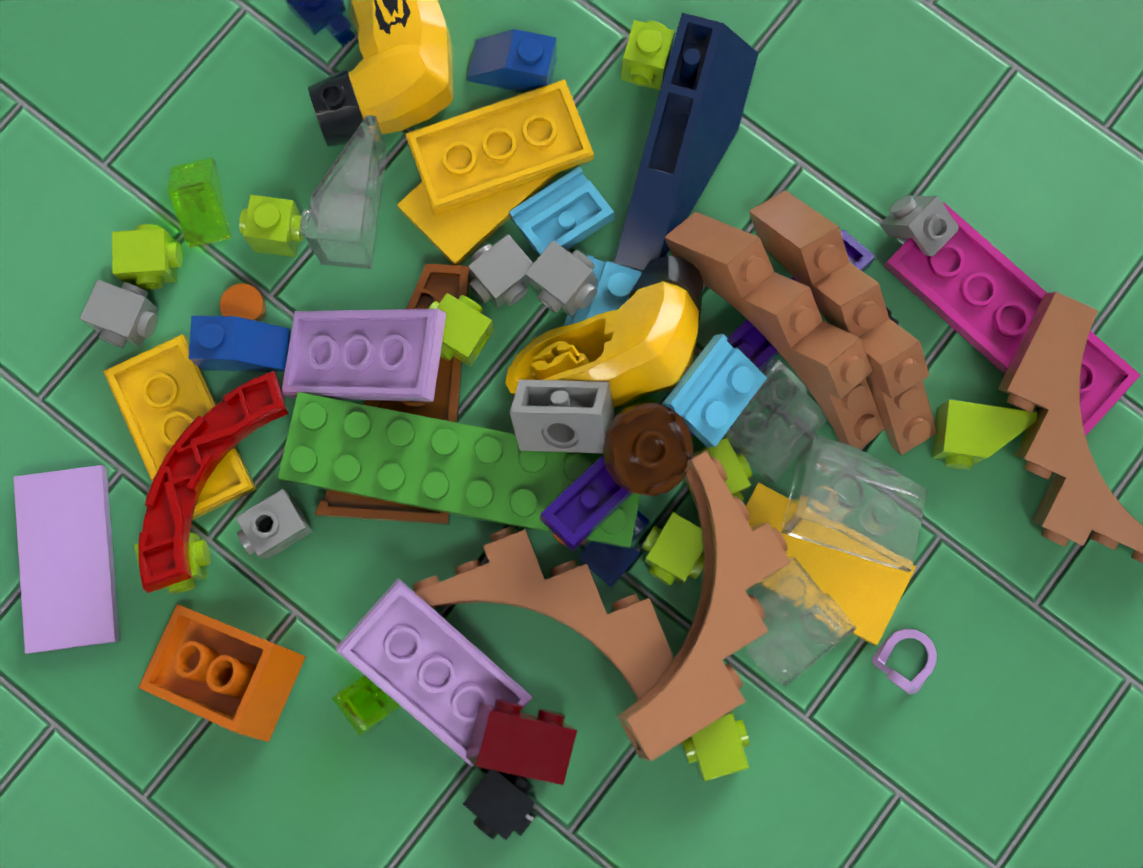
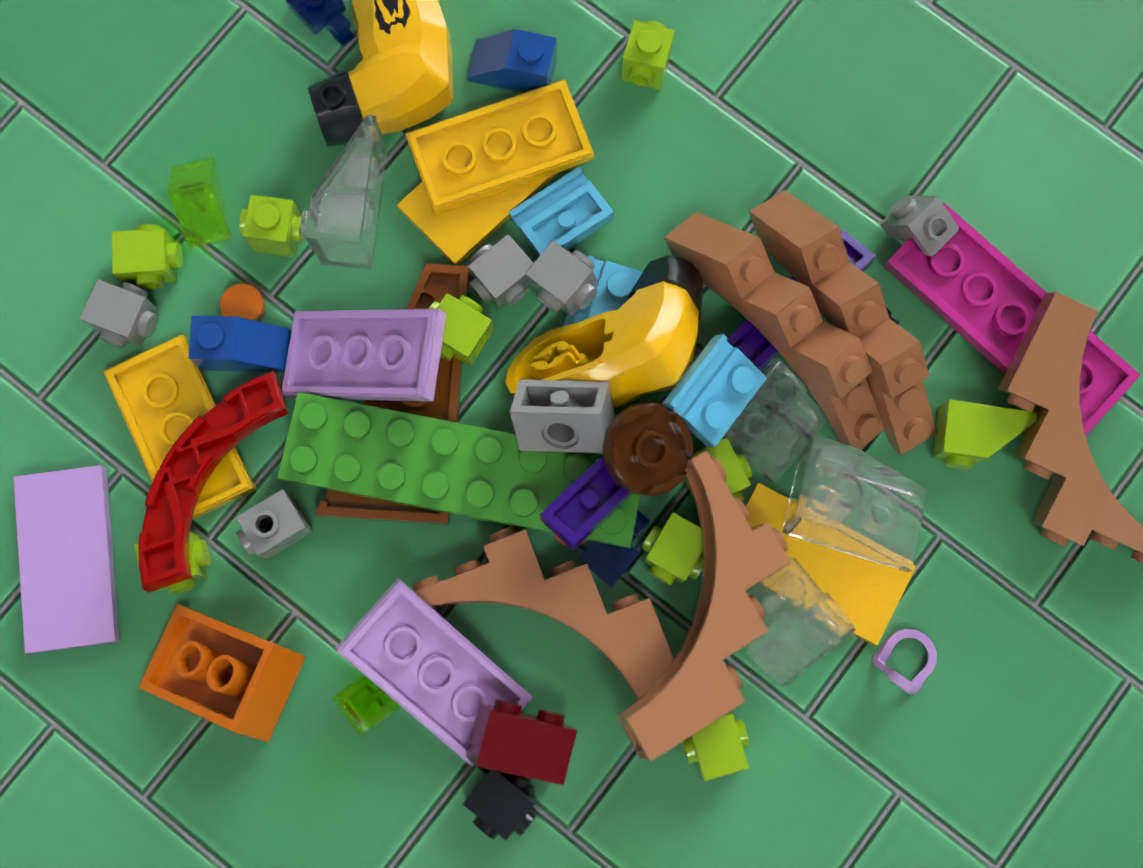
(688, 134): dark blue wedge -> none

